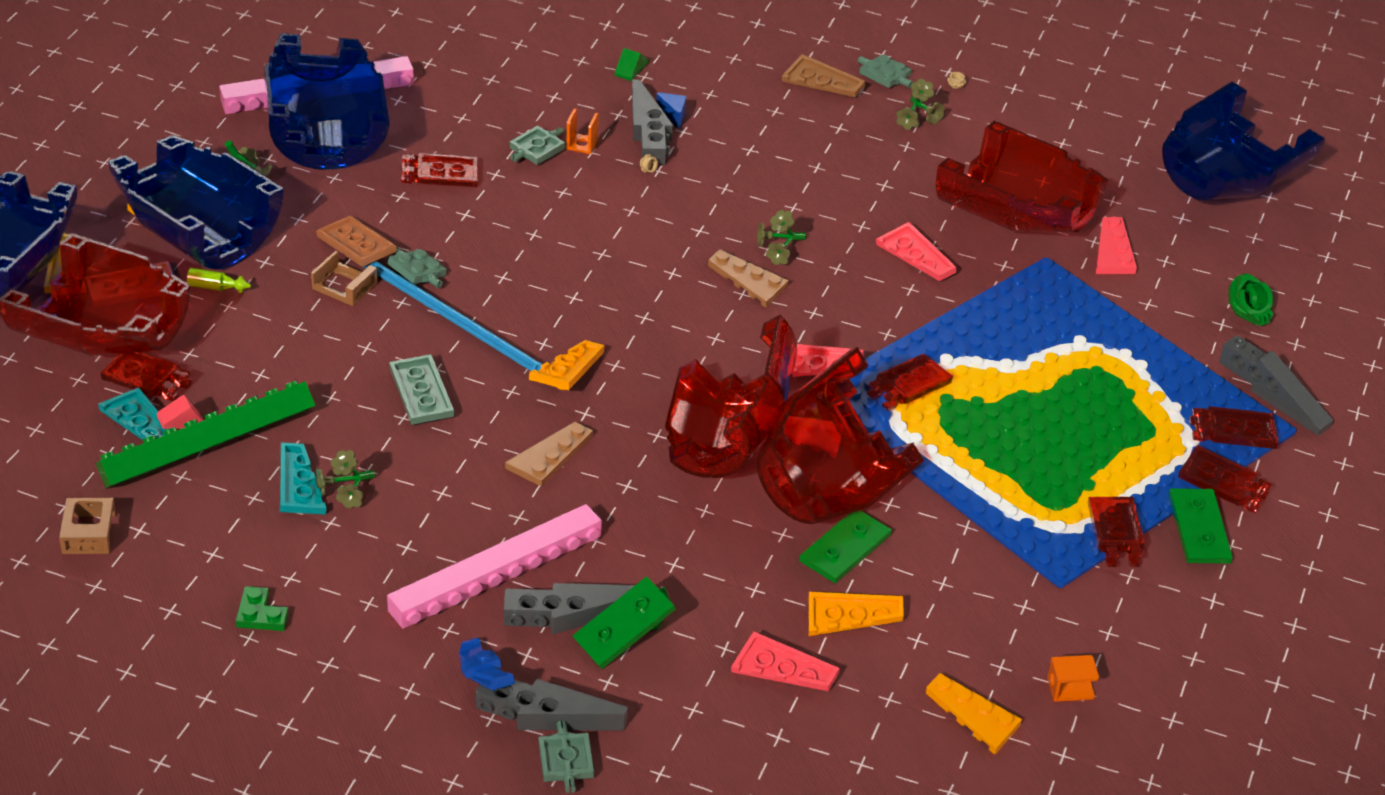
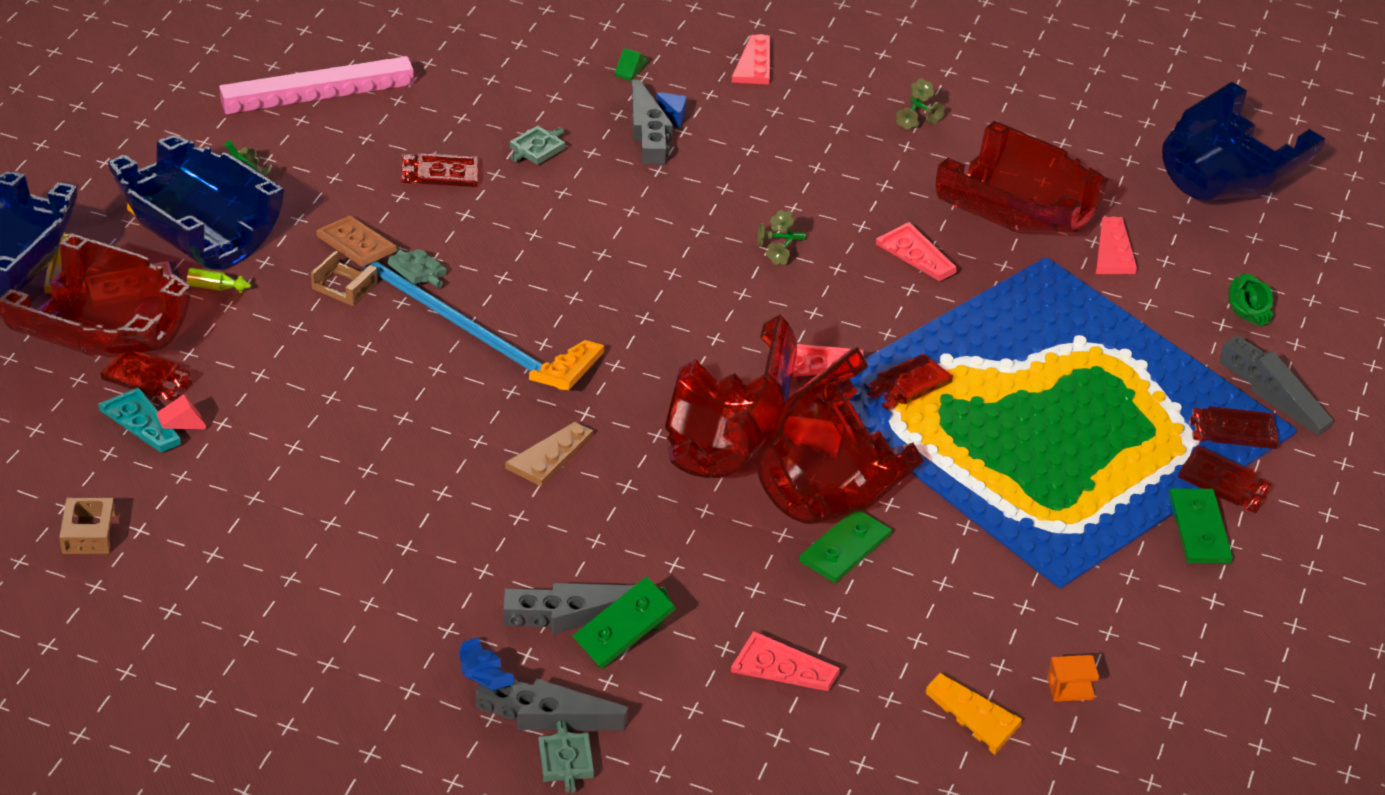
(204, 434): green brick -> none
(256, 615): green plate -> none
(298, 482): teal wing -> none
(323, 106): clear blue windscreen -> none
(345, 464): olive plant -> none
(421, 389): sand green plate -> none
(493, 566): bright pink brick -> none
(573, 137): orange piece -> none
(648, 163): tan plate -> none
(754, 62): none -> coral wing
(754, 279): medium nougat wing -> none
(820, 76): medium nougat wing -> none
(851, 611): light orange wing -> none
(885, 71): sand green plate -> none
(956, 80): tan plate -> none
(1116, 528): clear red tile -> none

